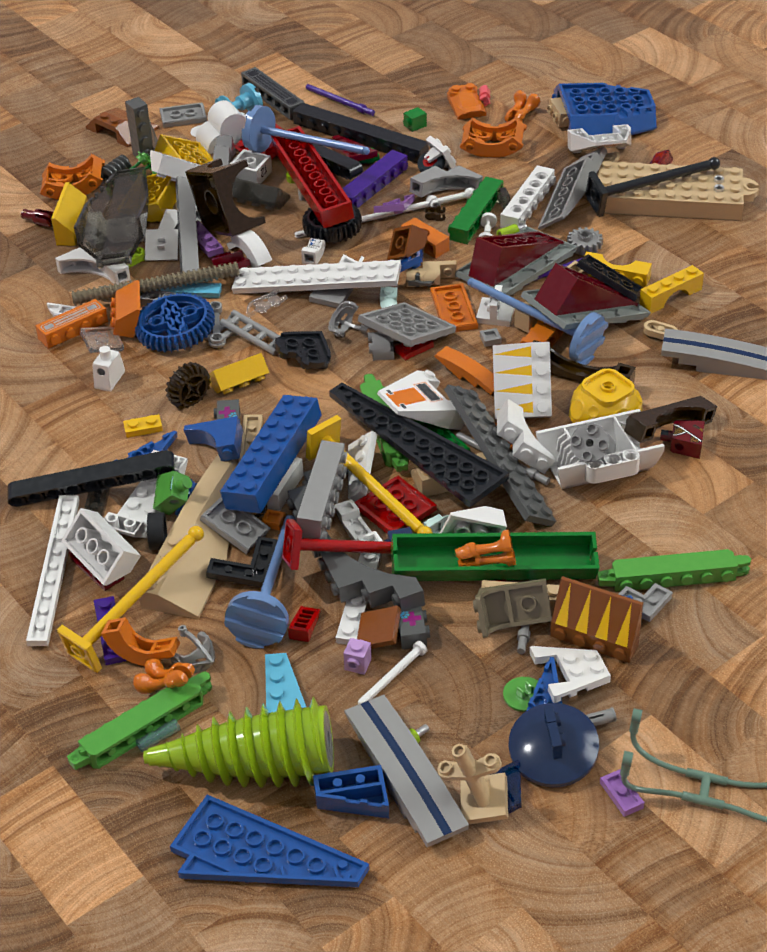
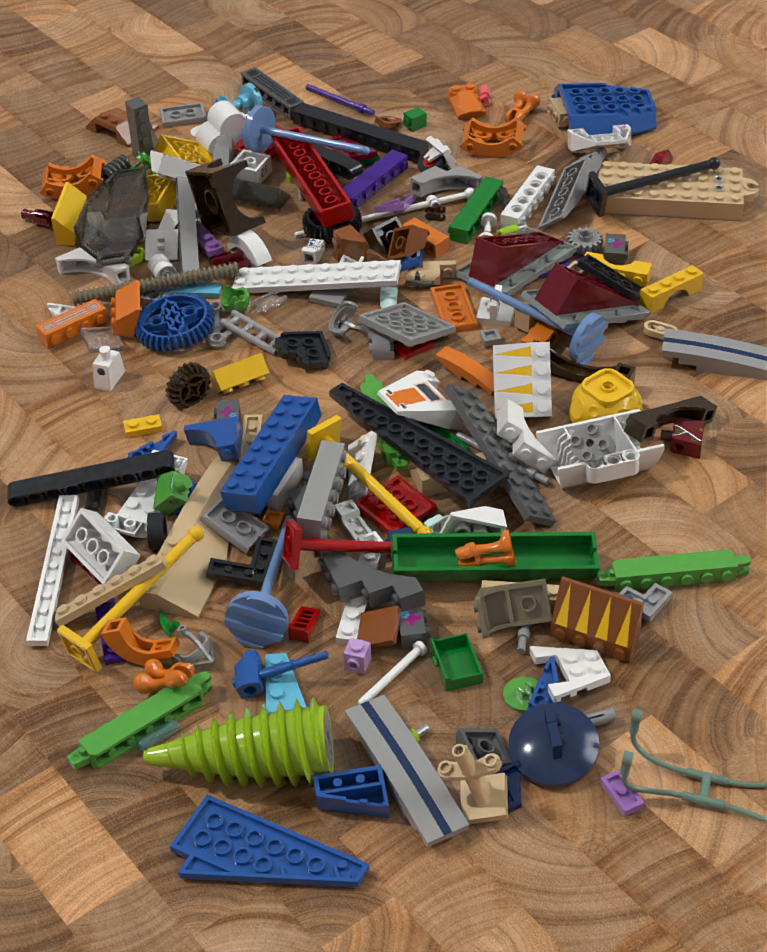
(110, 589): none -> tan plate
(160, 265): none -> white wheel
(165, 624): none -> green bar
(235, 299): none -> bright green cap
(250, 675): none -> blue piece
(350, 243): none -> dark orange slope
(381, 235): none -> dark brown slope
(387, 121): none -> dark orange plate
(456, 661): none -> green container
(482, 743): none -> dark grey slope
(616, 249): none -> dark grey brick

